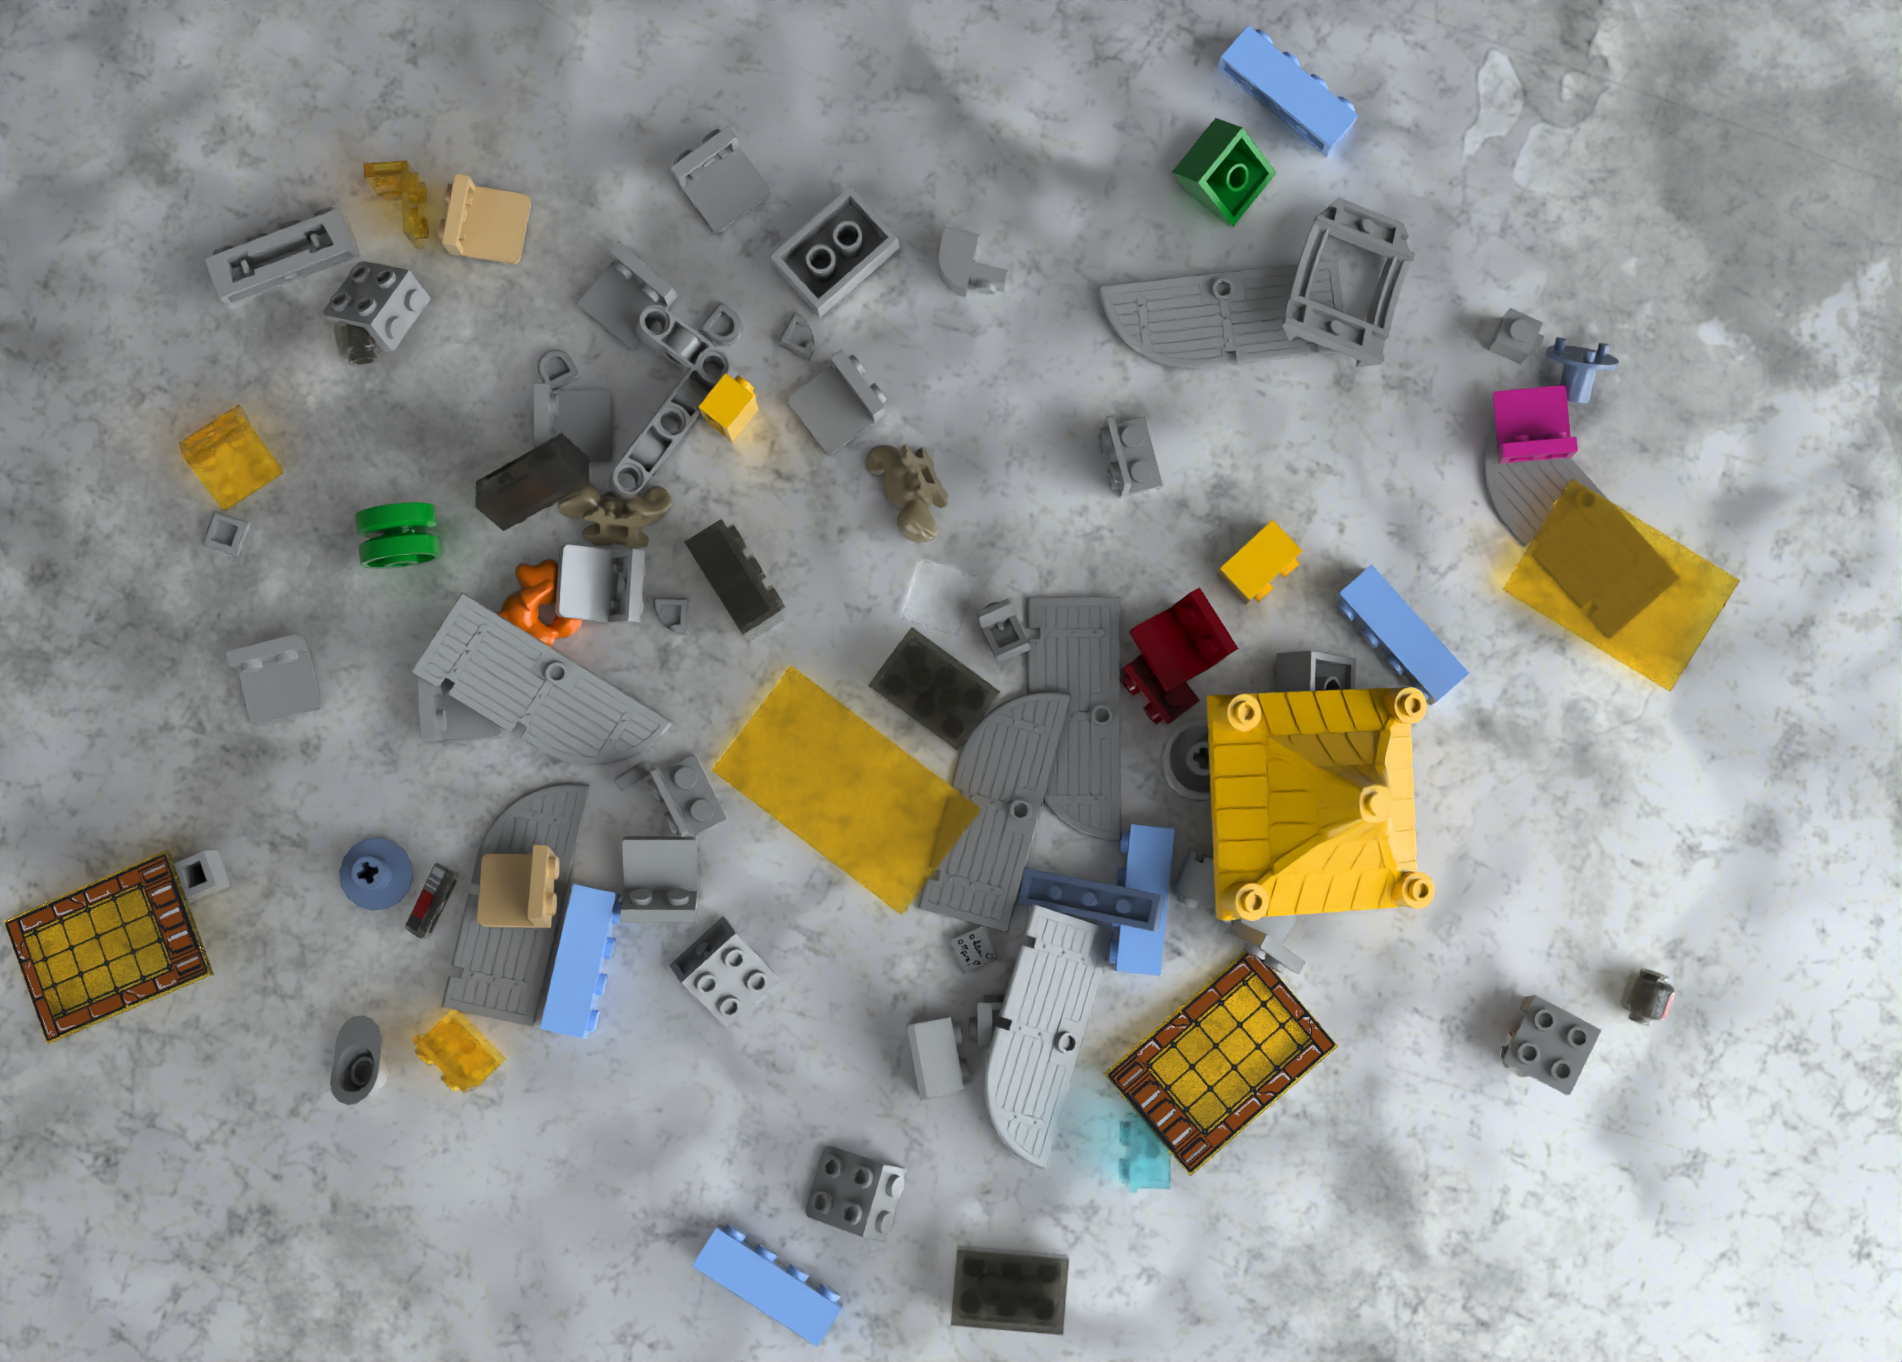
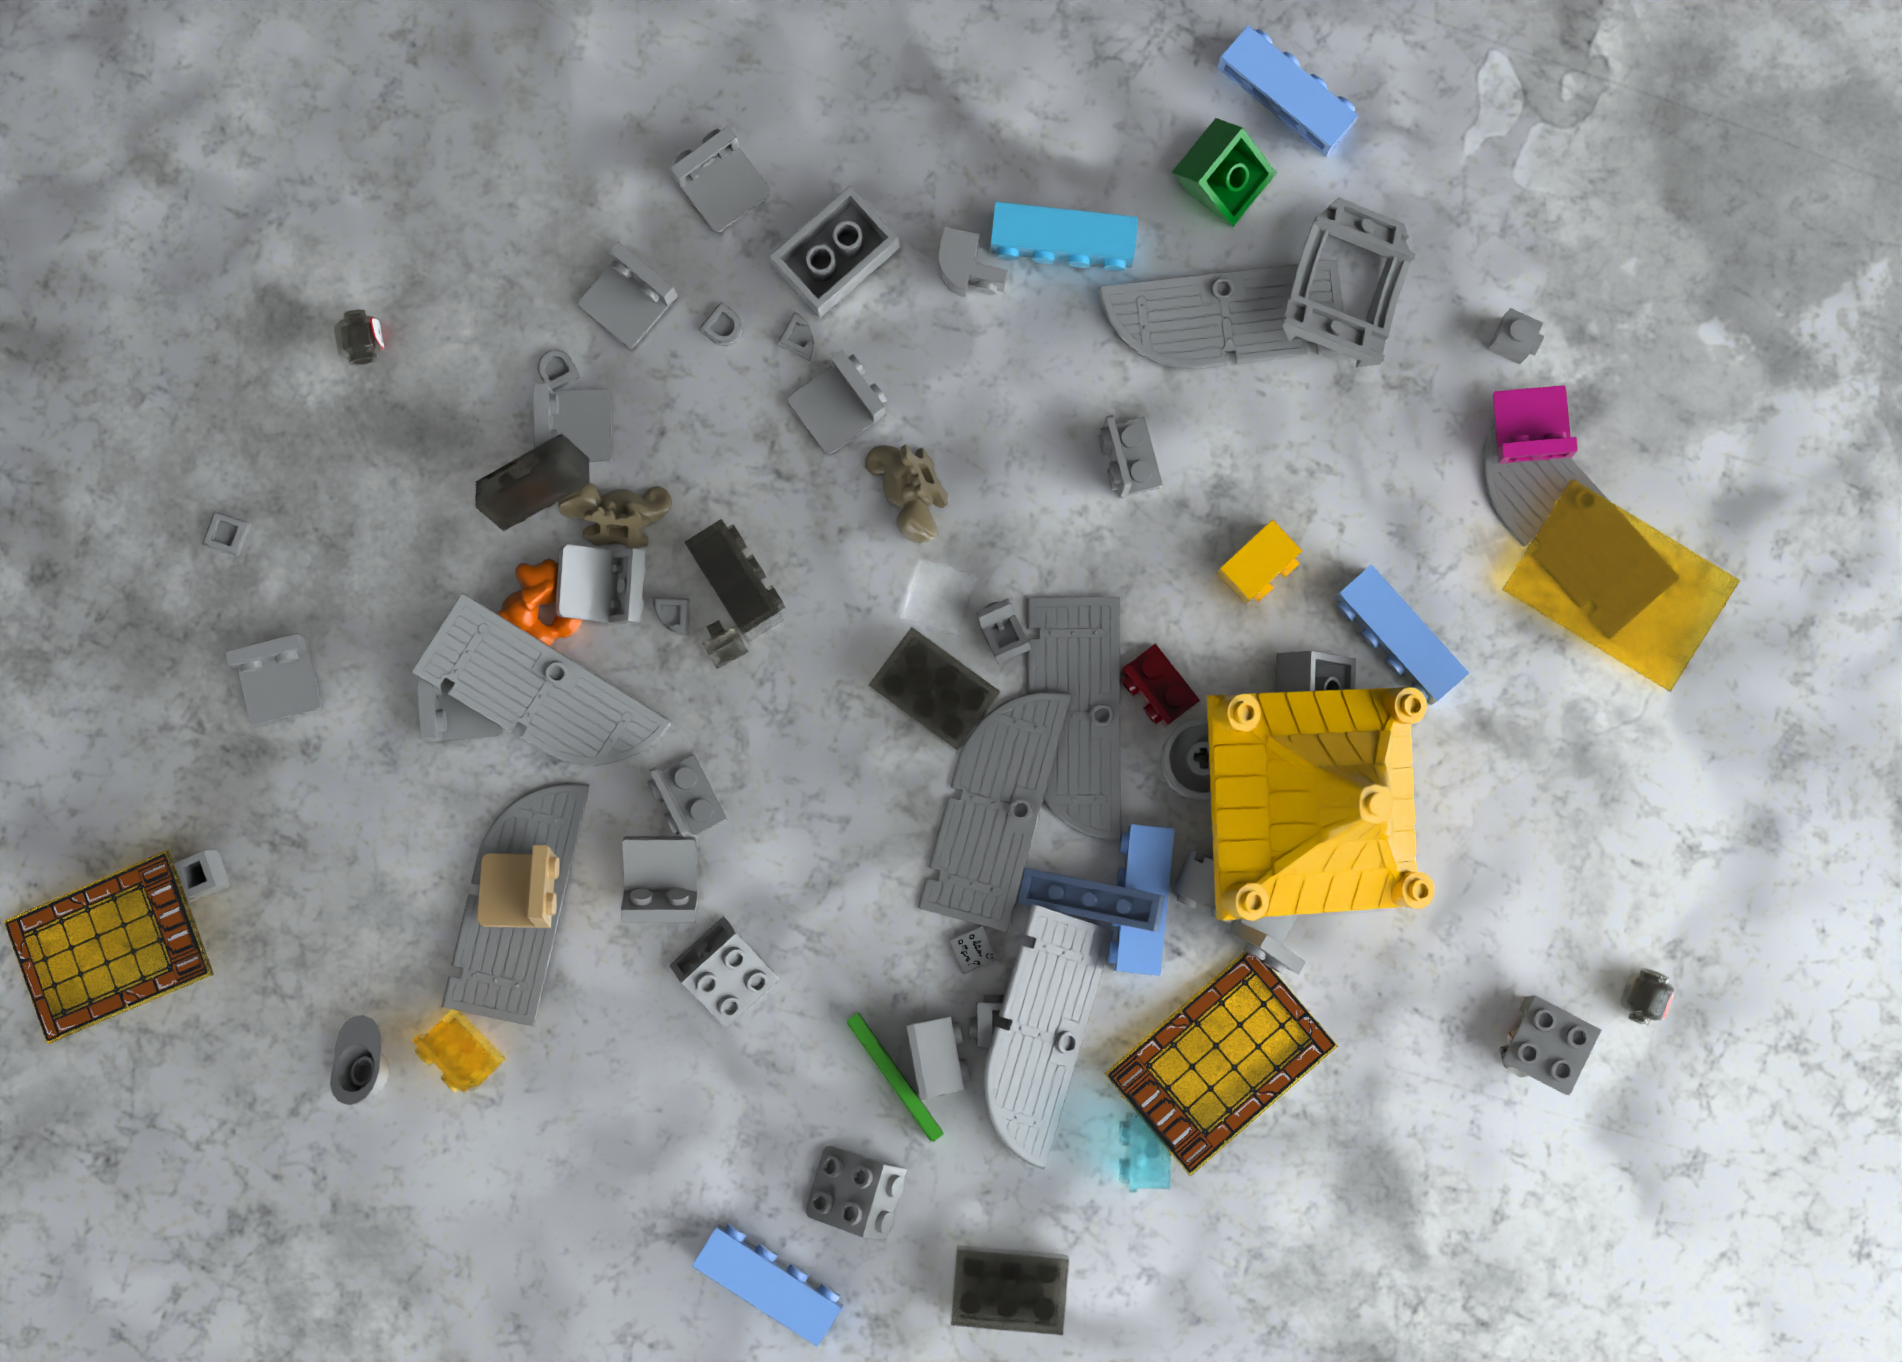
(230, 458): clear yellow bracket -> none
(236, 279): light grey brick -> none
(376, 874): sand blue piece -> none
(380, 300): light grey bracket -> none
(397, 535): green wheel -> none
(400, 182): clear yellow bracket -> none
(431, 901): clear smoke slope -> none
(484, 222): tan bracket -> none
(580, 962): light blue brick -> none
(633, 775): light grey tile -> none
(687, 351): light grey beam -> none
(724, 645): none -> clear smoke tile
(729, 406): yellow brick -> none
(846, 790): clear yellow piece -> none
(895, 1077): none -> bright green tile
(1063, 235): none -> medium azure brick
(1183, 640): dark red bracket -> none
(1580, 367): sand blue piece -> none

